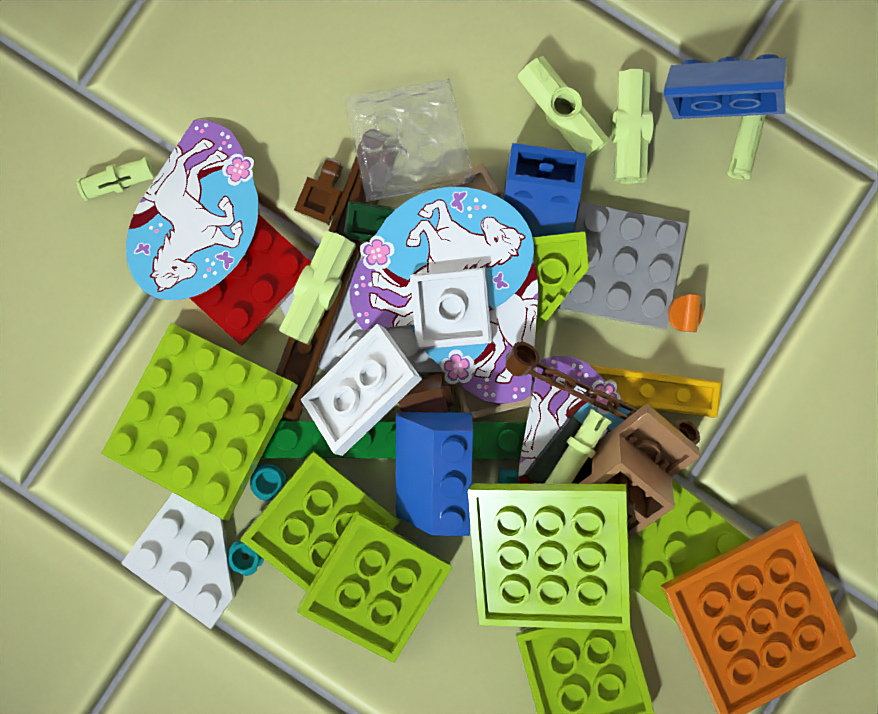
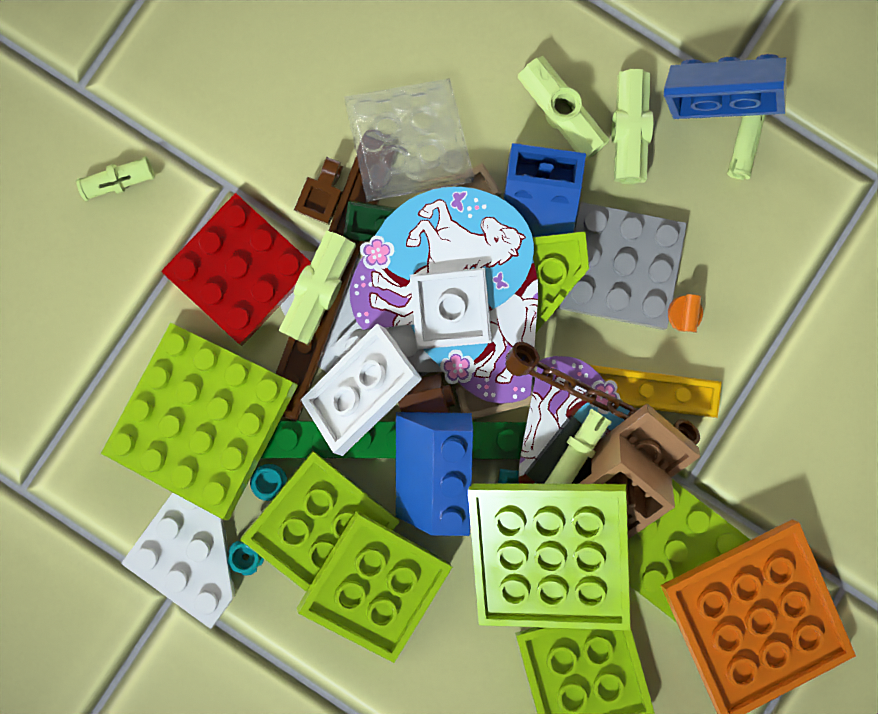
(194, 216): sticker -> none

